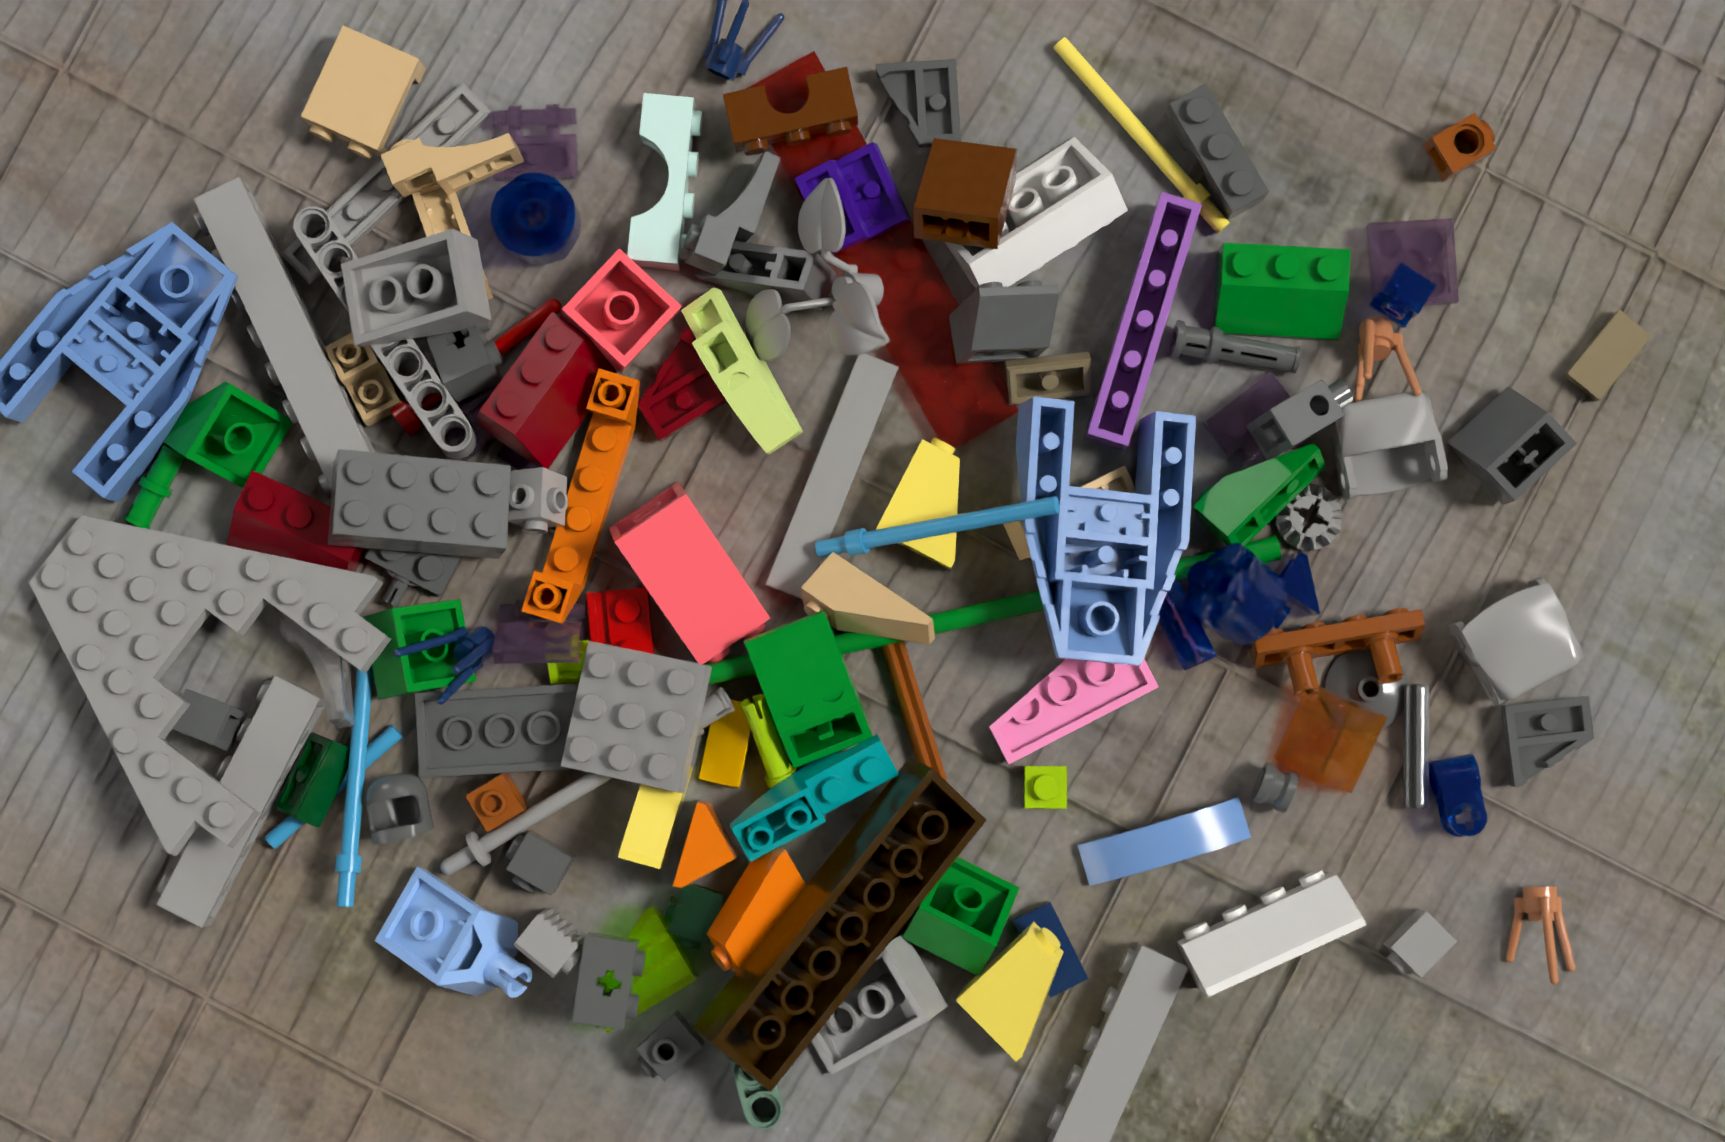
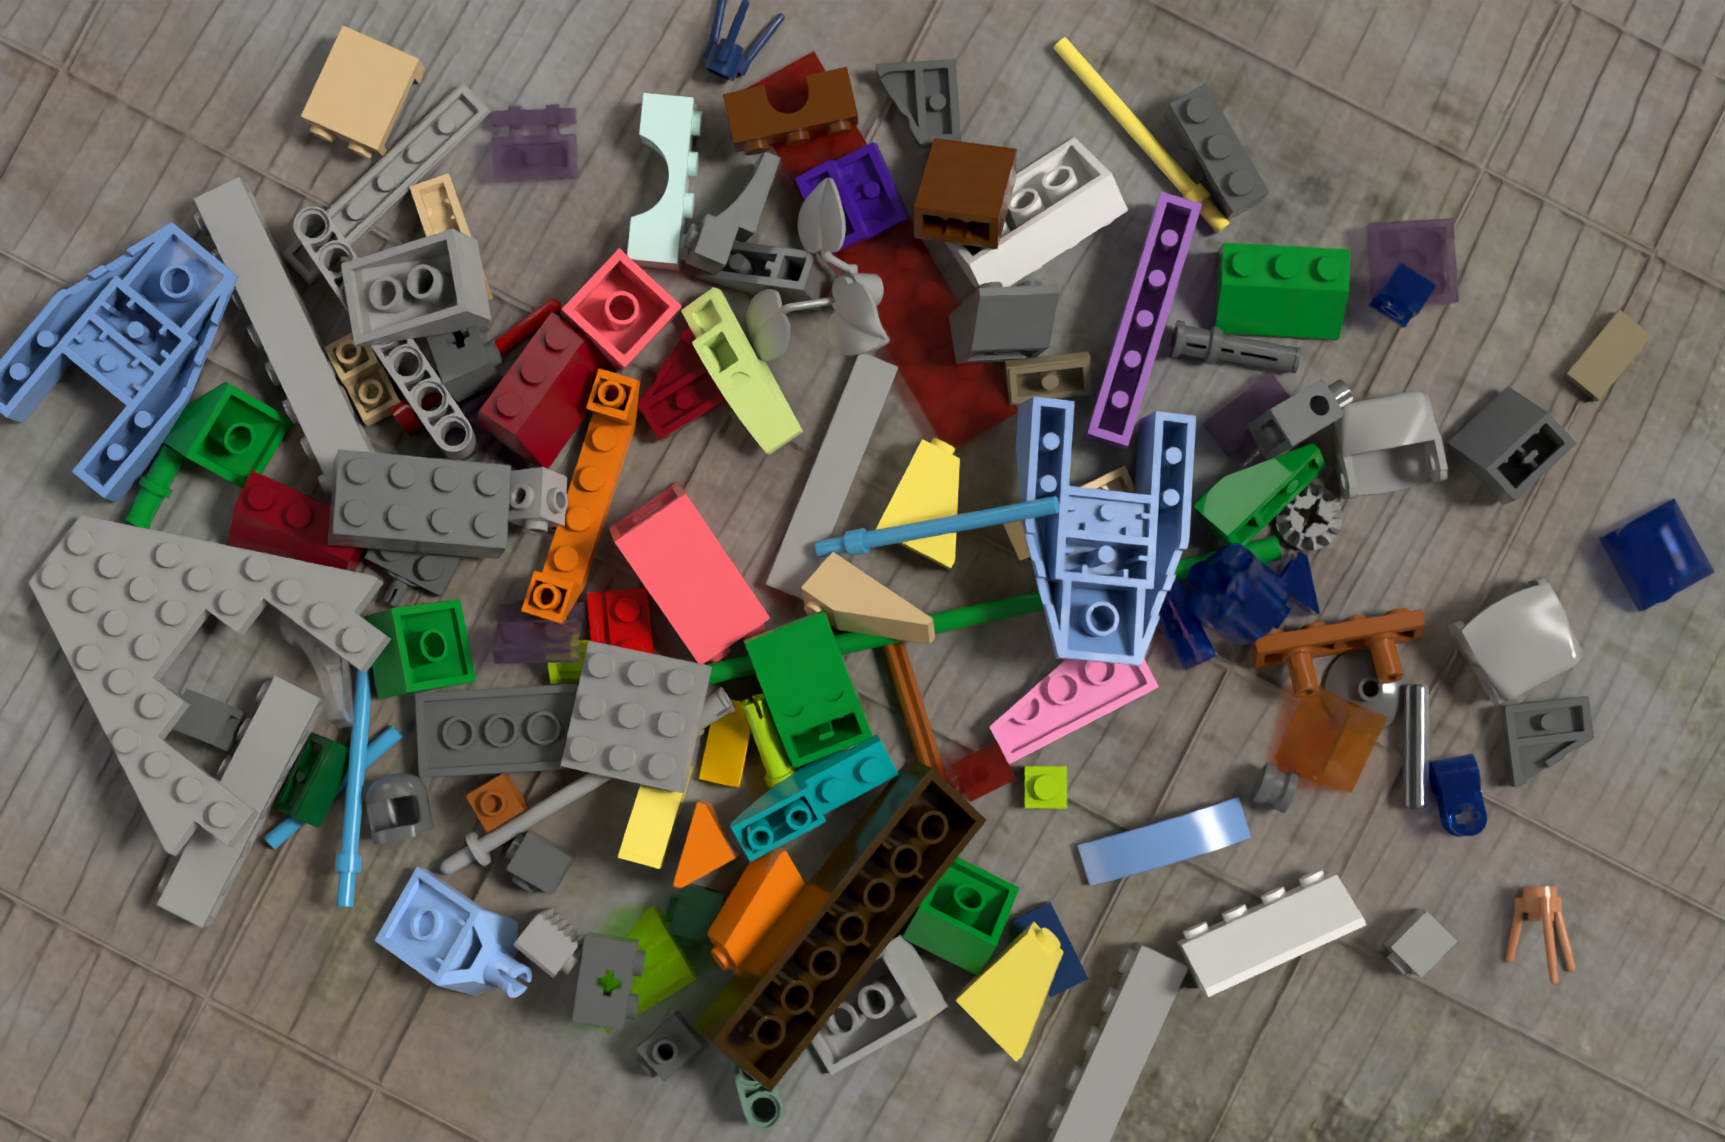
(418, 166): tan slope -> none
(470, 651): dark blue plant -> none
(522, 200): clear blue brick -> none
(981, 772): none -> clear red brick
(1375, 345): nougat plant -> none
(1447, 158): dark orange brick -> none
(1656, 555): none -> clear blue slope

